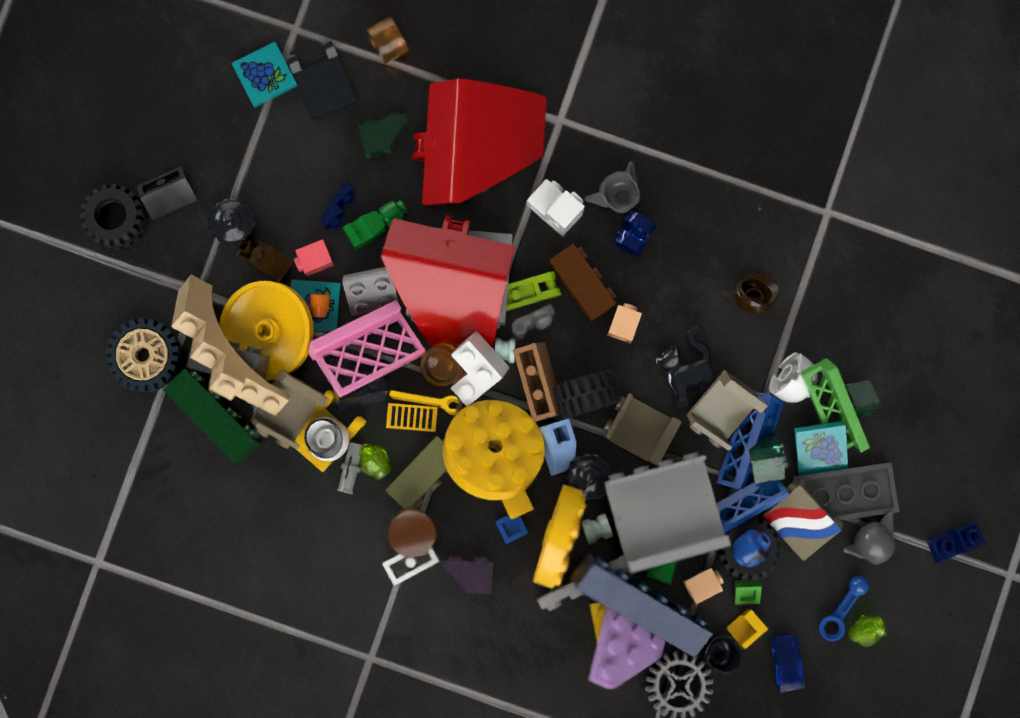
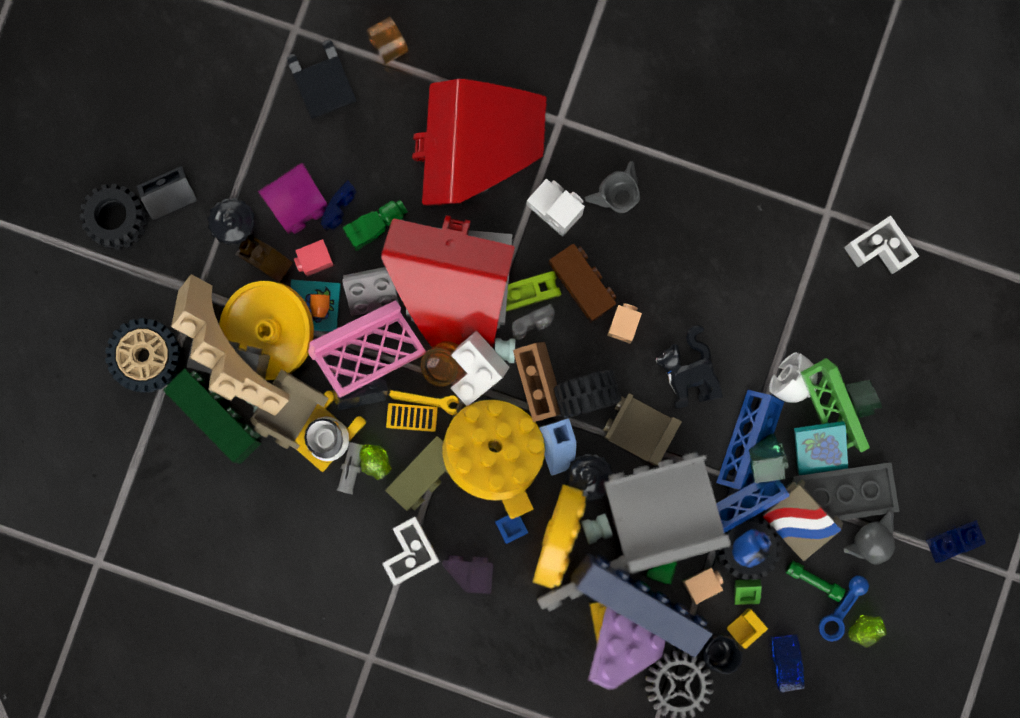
(264, 74): teal tile -> none
(294, 199): none -> magenta slope
(382, 135): clear green slope -> none
(412, 533): reddish brown hat -> none
(633, 234): clear blue wheel -> none
(724, 409): dark tan panel -> none
(756, 293): dark brown hat -> none
(797, 571): none -> green bar
(886, 241): none -> white brick

